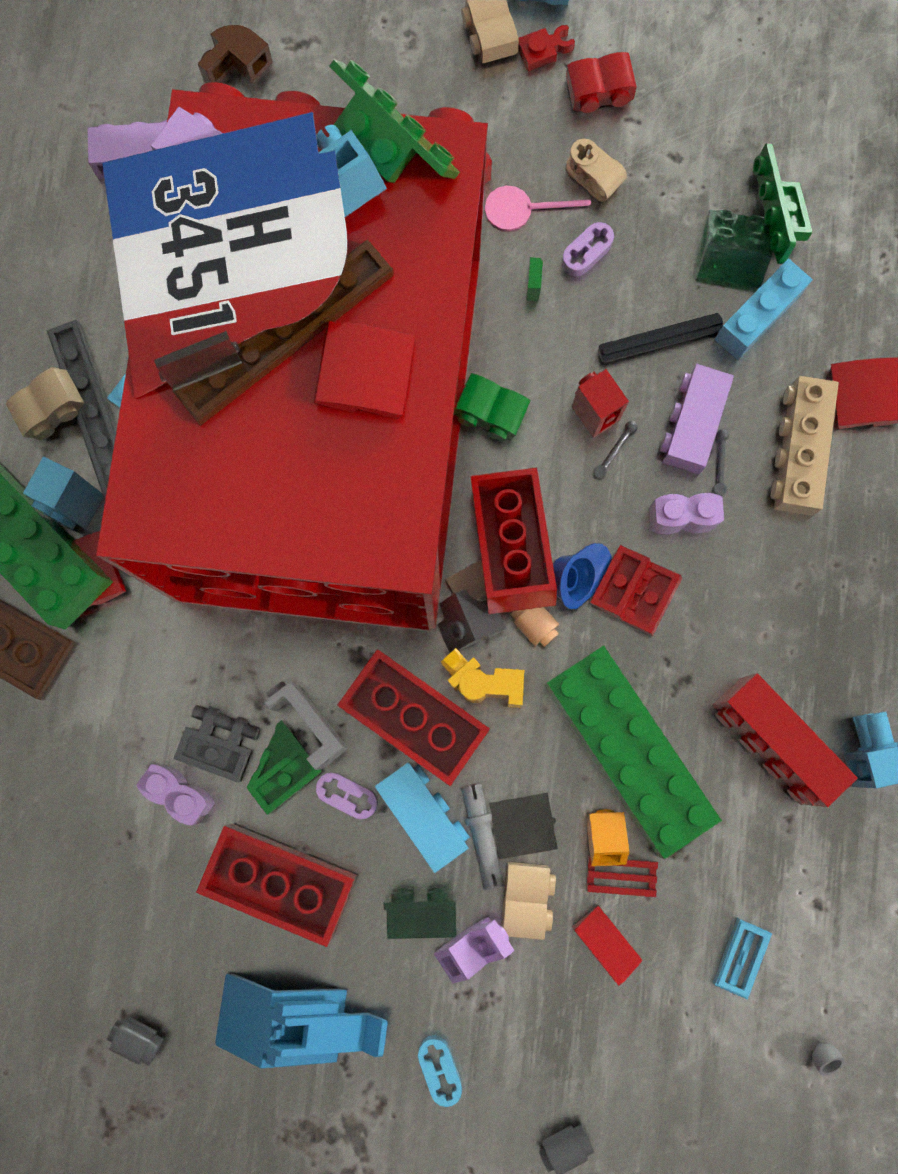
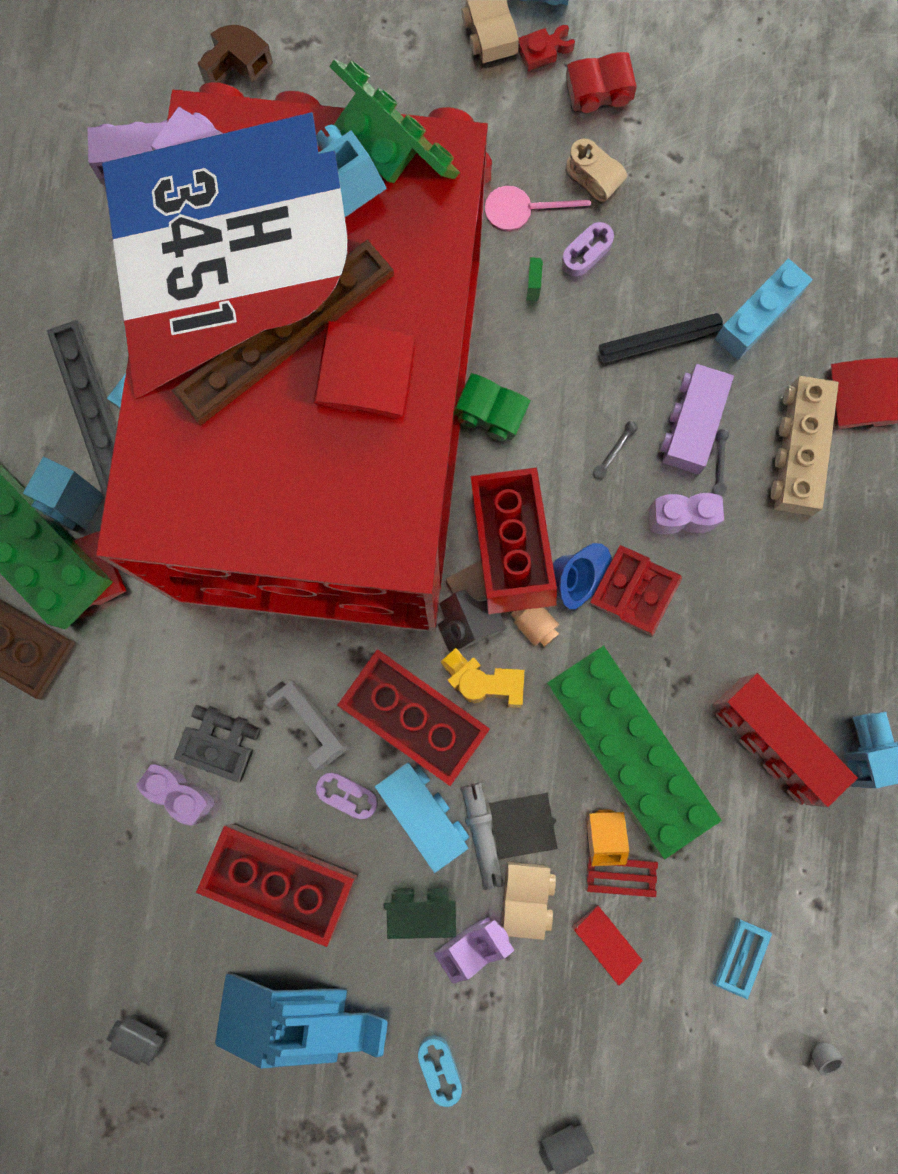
(45, 403): tan brick -> none
(198, 361): clear smoke piece -> none
(281, 770): green wing -> none
(599, 402): red brick -> none
(736, 248): clear green bracket -> none
(783, 206): green bracket -> none

